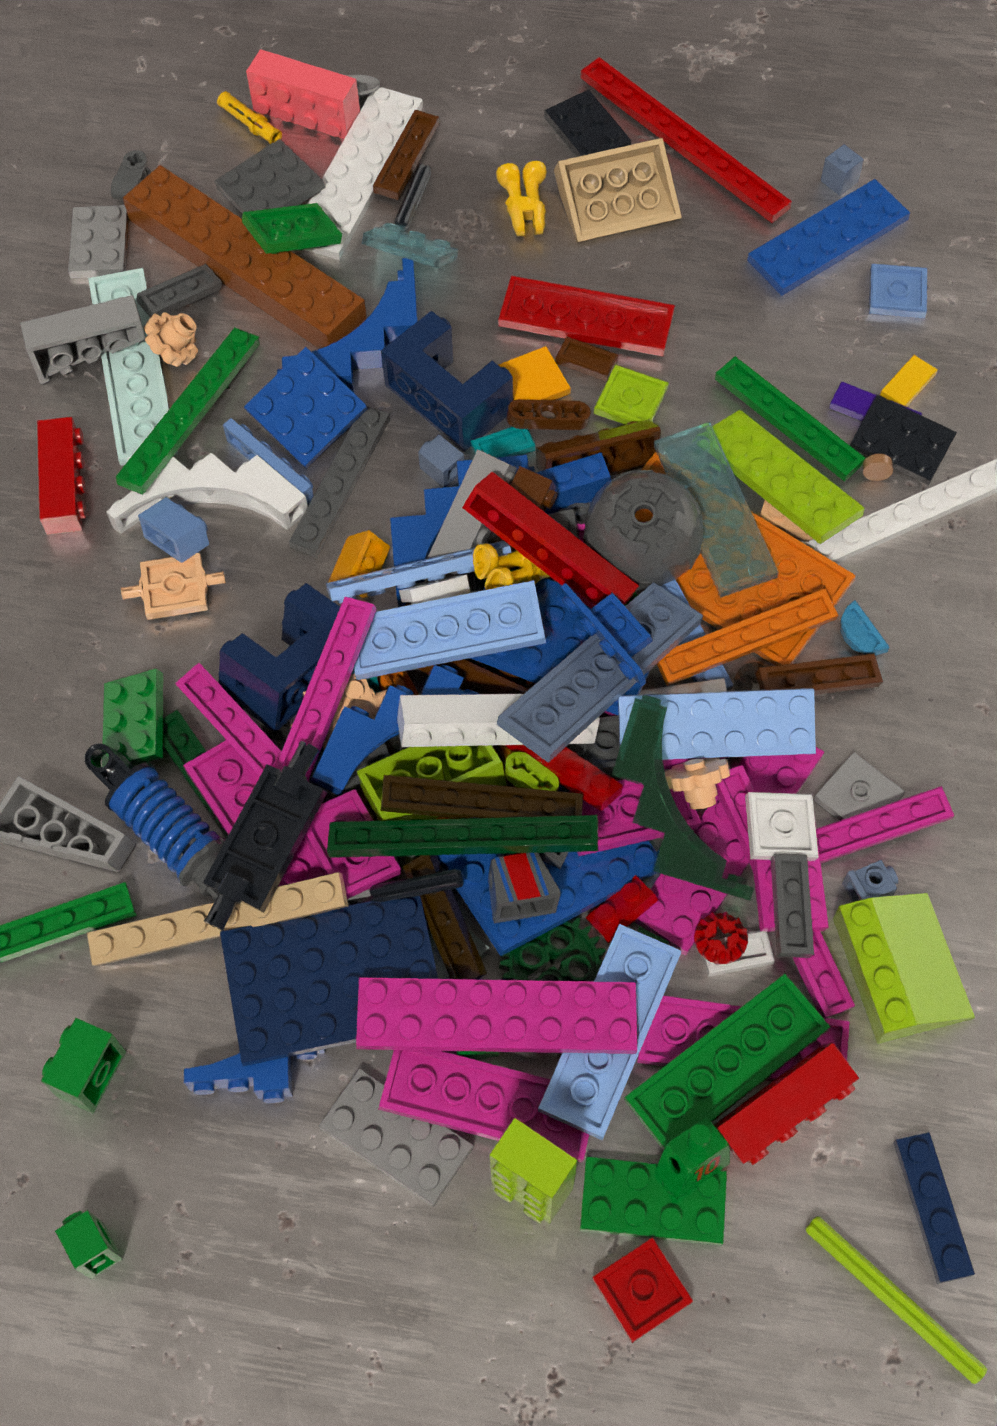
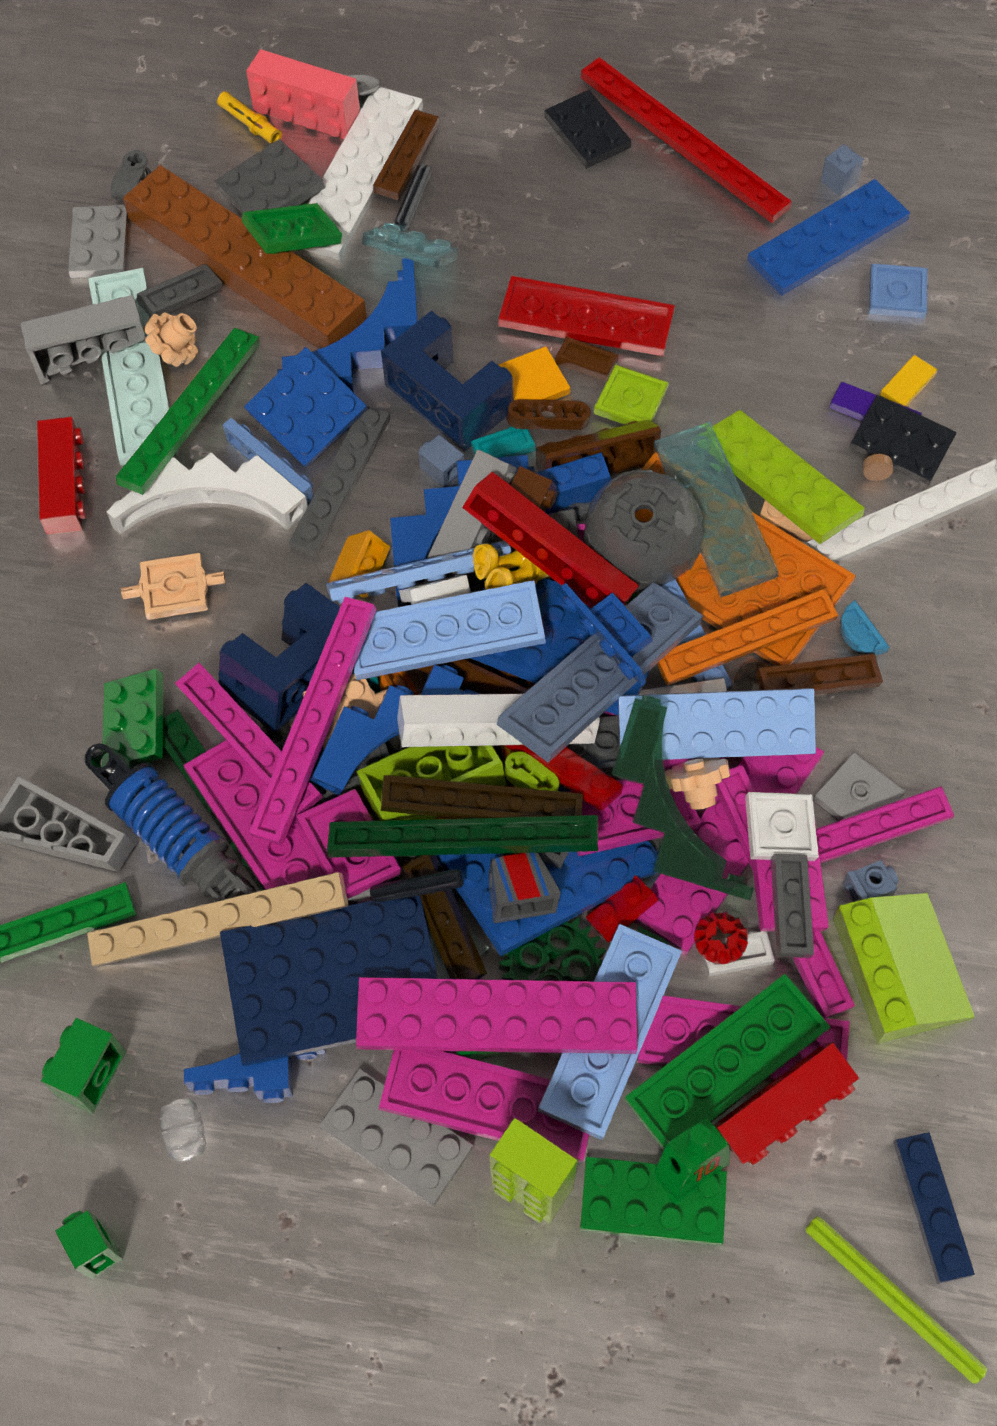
(174, 529): medium blue brick -> none
(182, 1130): none -> clear gear
(264, 837): black plate -> none
(522, 207): yellow piece -> none
(617, 190): tan slope -> none
(642, 1290): red plate -> none
(790, 418): green plate -> none

